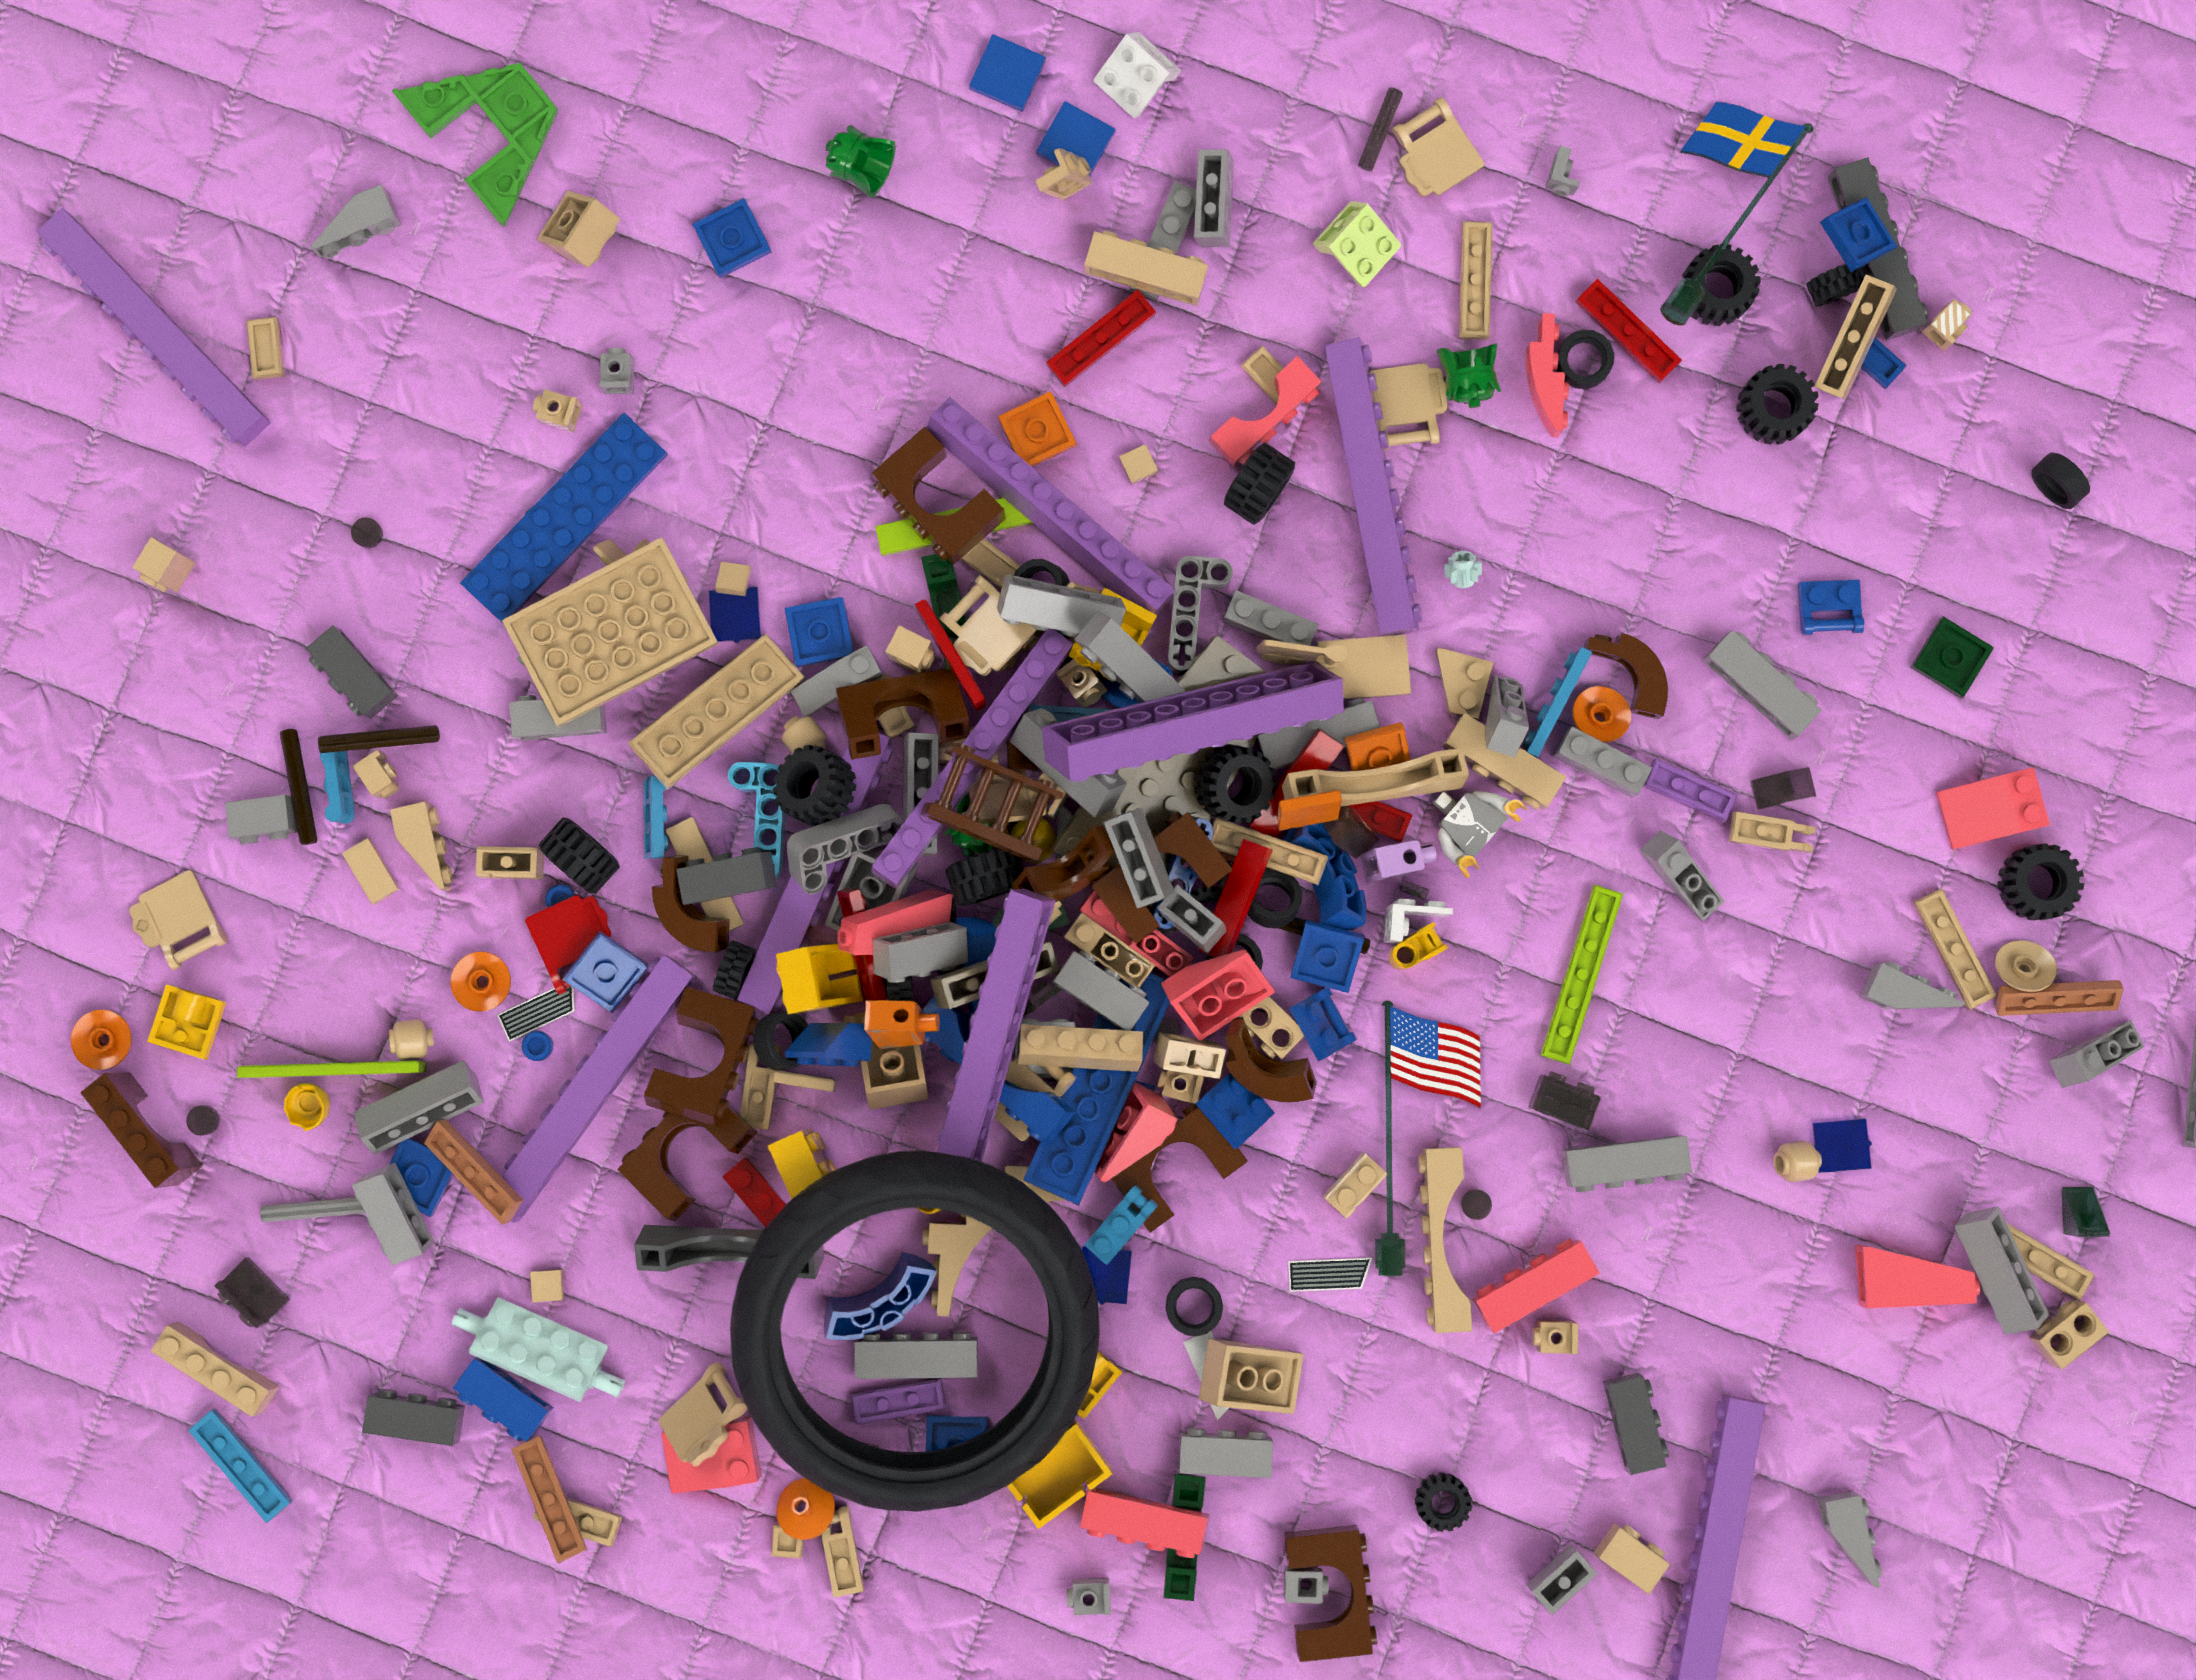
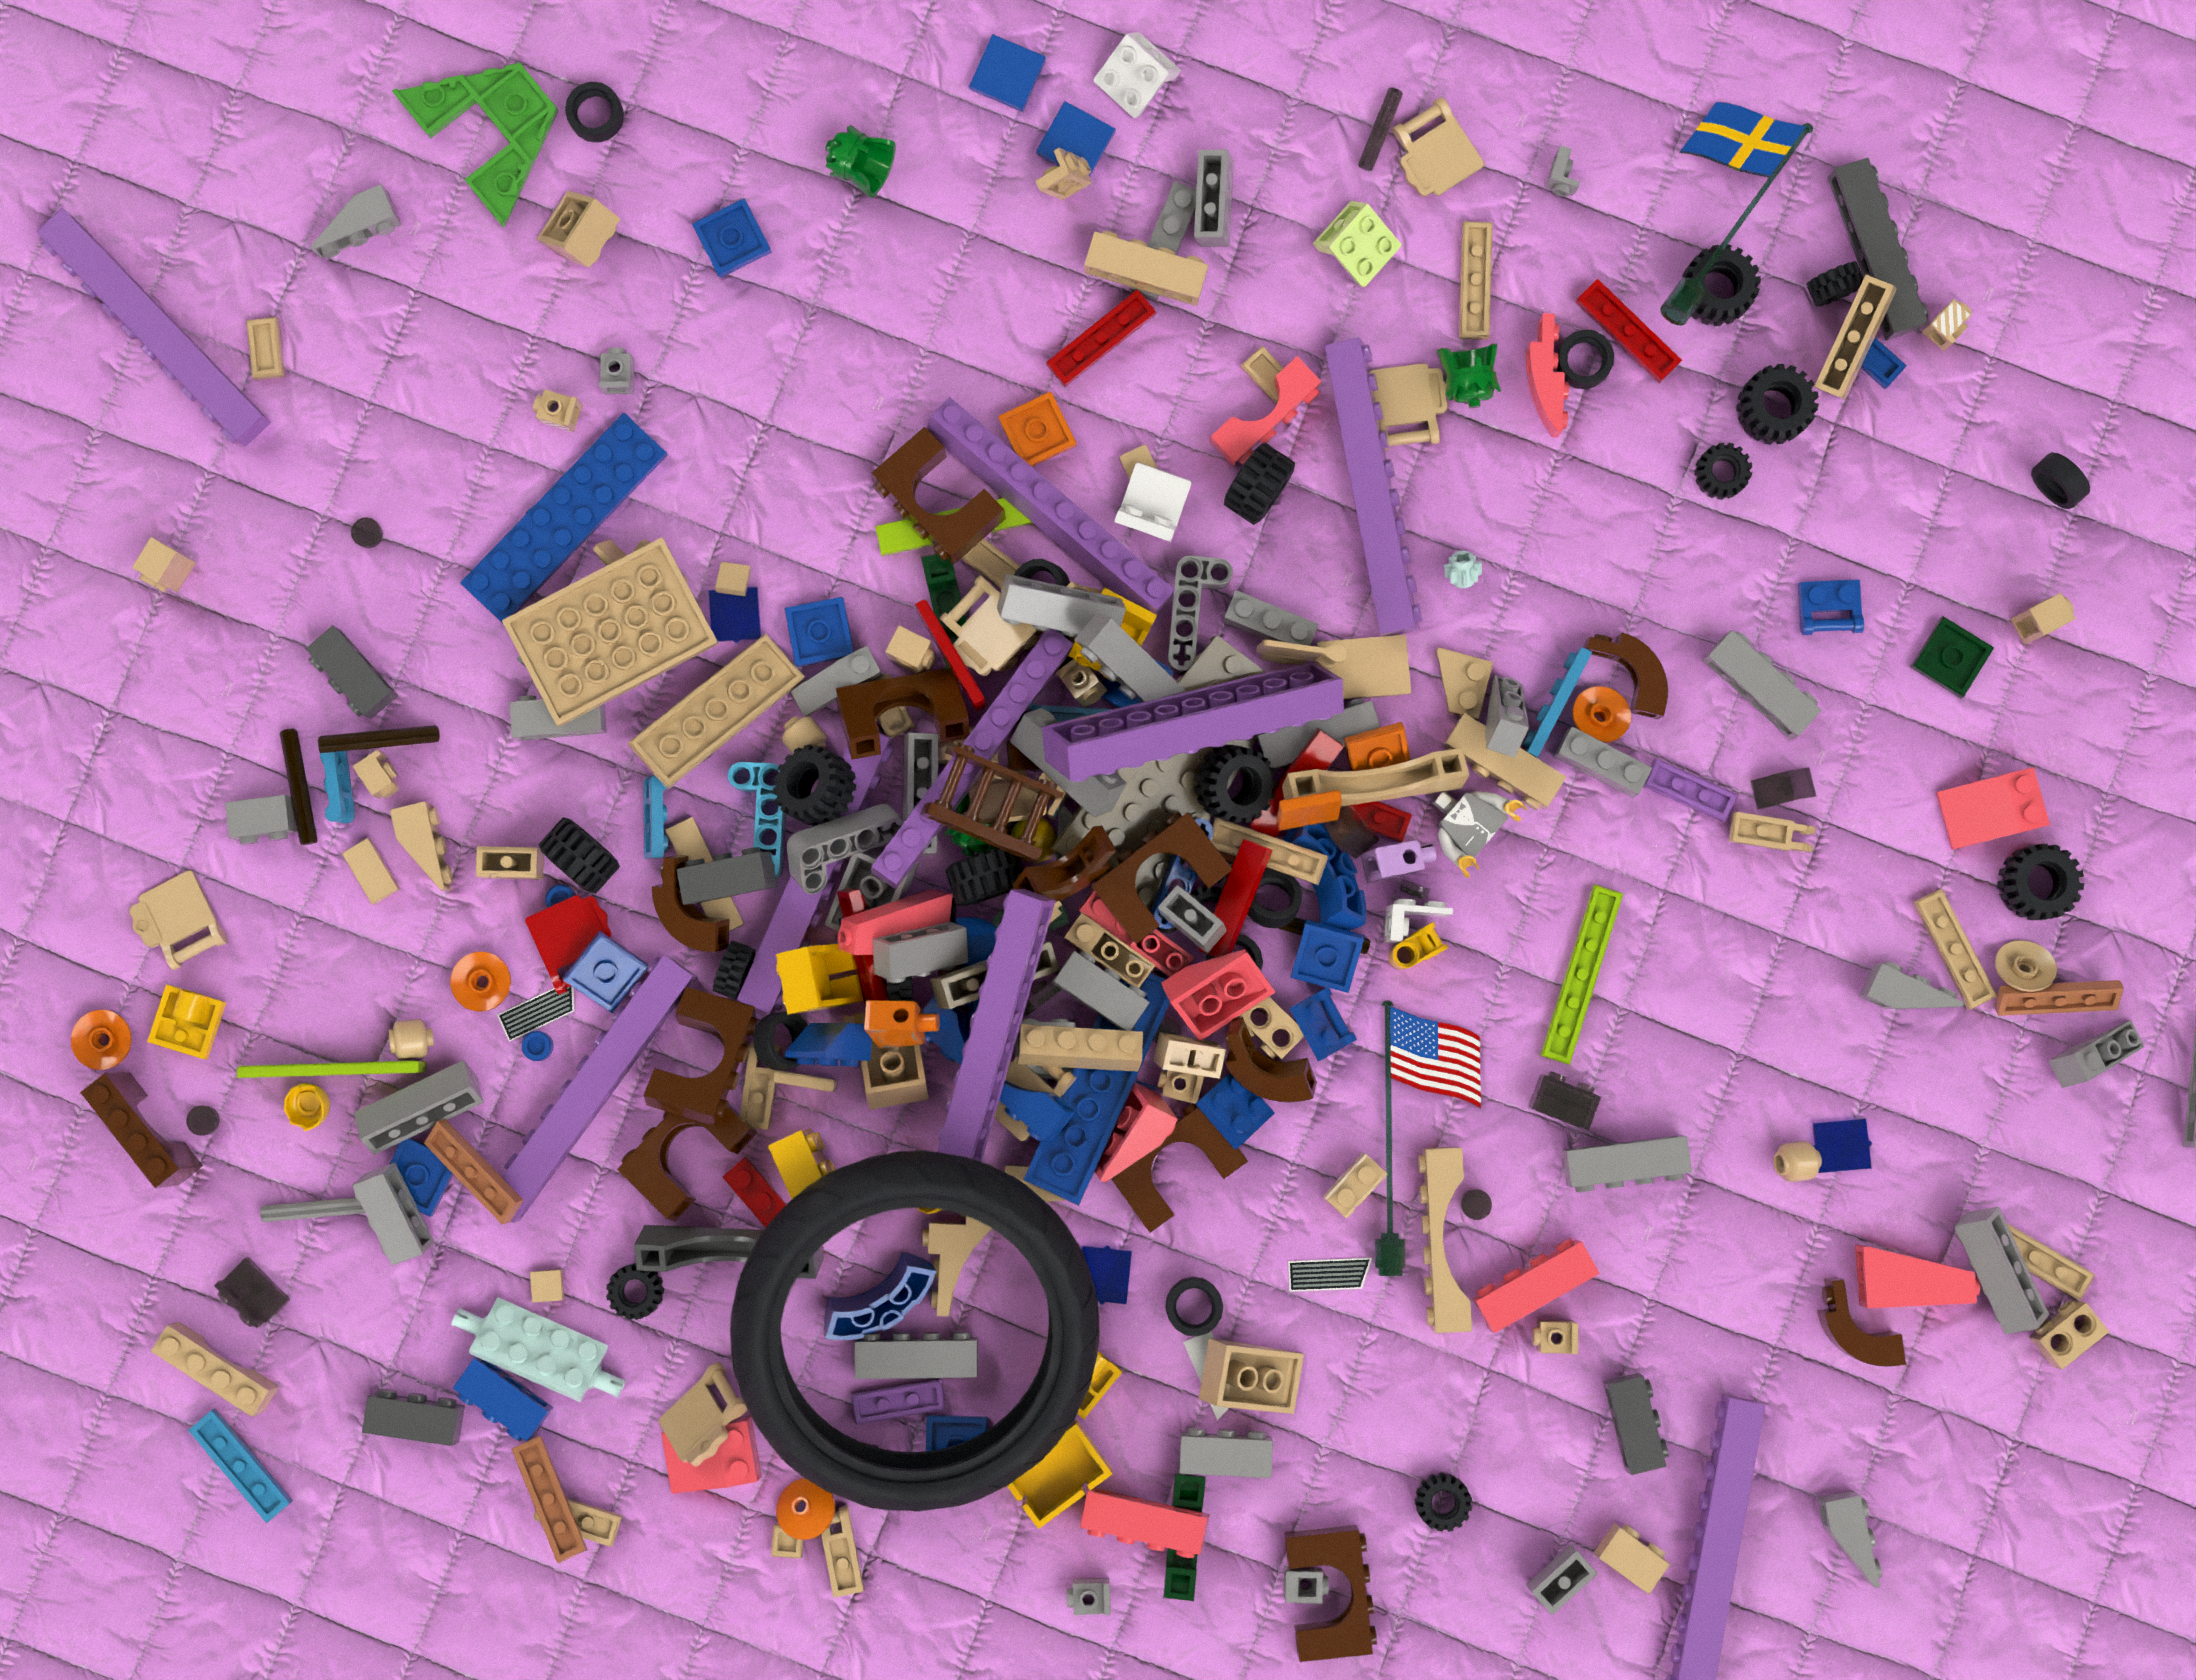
(587, 91): none -> black tyre
(624, 1306): none -> black tyre
(1120, 1225): dark azure plate -> none
(1139, 857): light grey brick -> none
(1153, 501): none -> white bracket
(1681, 874): light grey slope -> none
(1723, 453): none -> black tyre
(1858, 234): blue tile -> none
(1875, 1349): none -> reddish brown arch
(2043, 618): none -> tan brick
(2082, 1213): slope -> none

